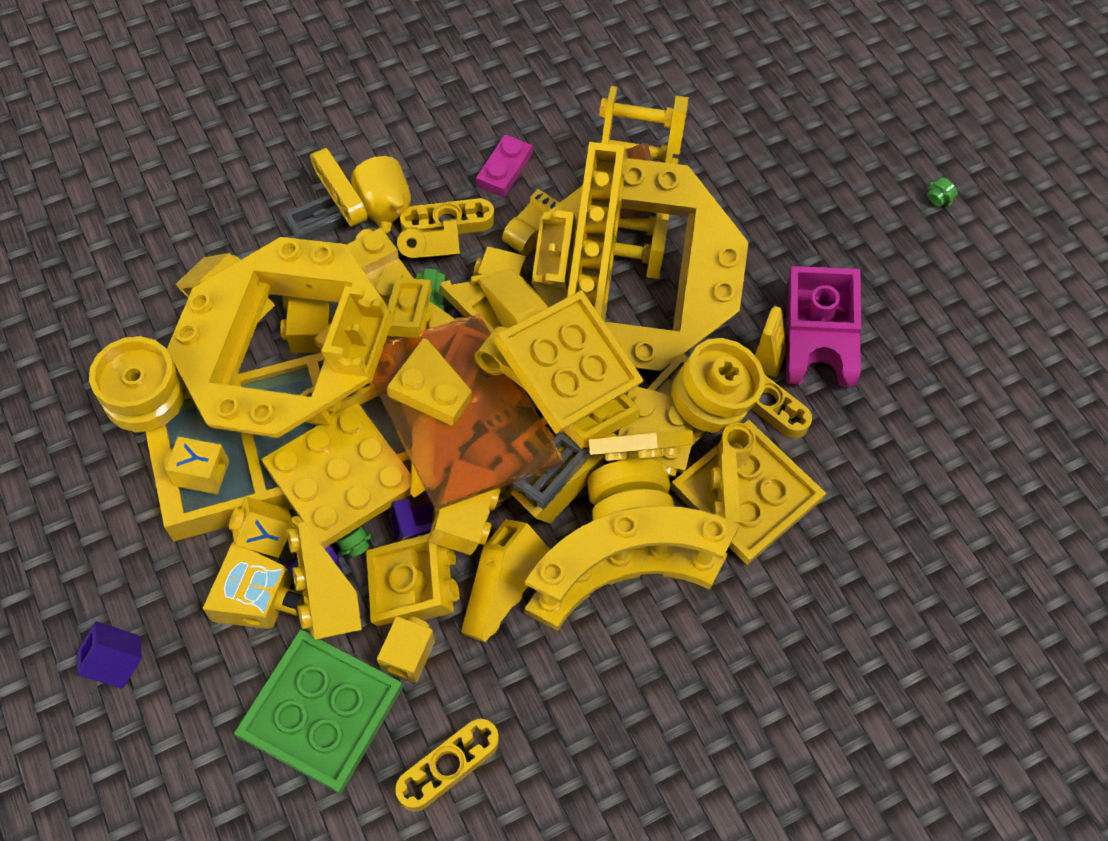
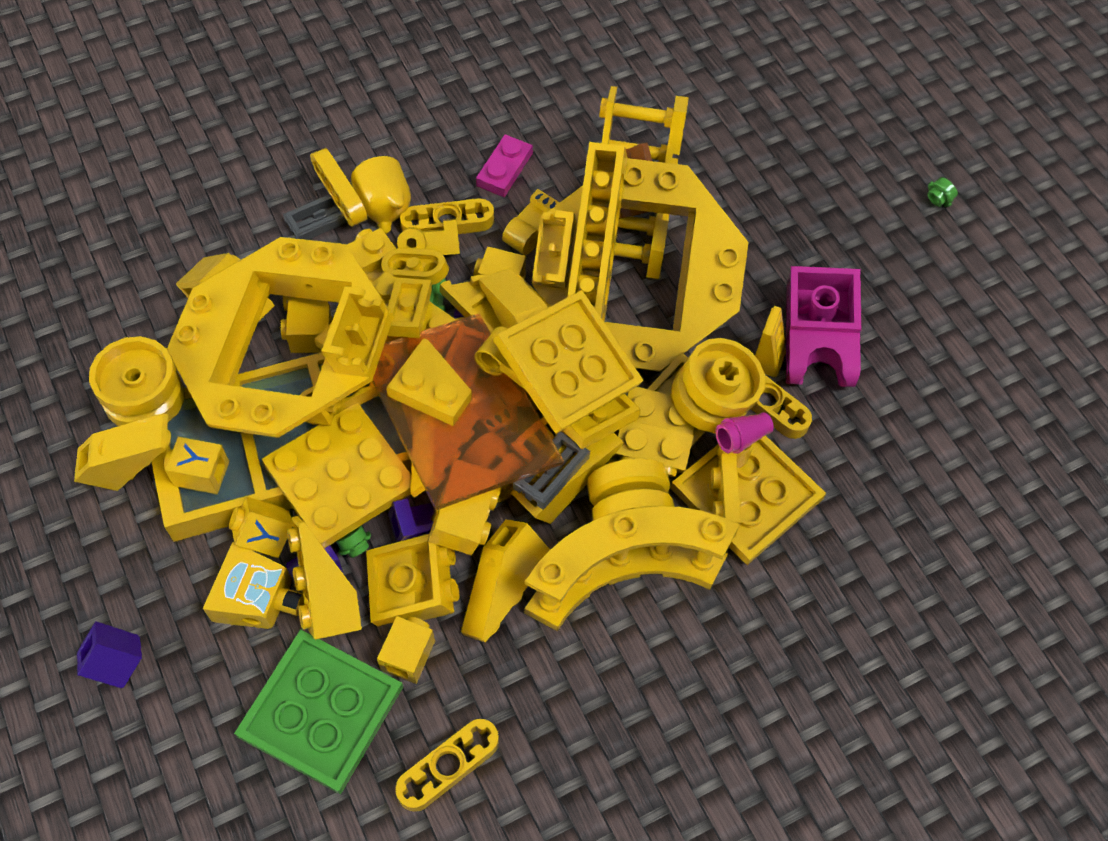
(119, 453): none -> yellow slope
(416, 264): none -> yellow plate
(647, 444): yellow plate -> none
(740, 432): none -> dark pink cone

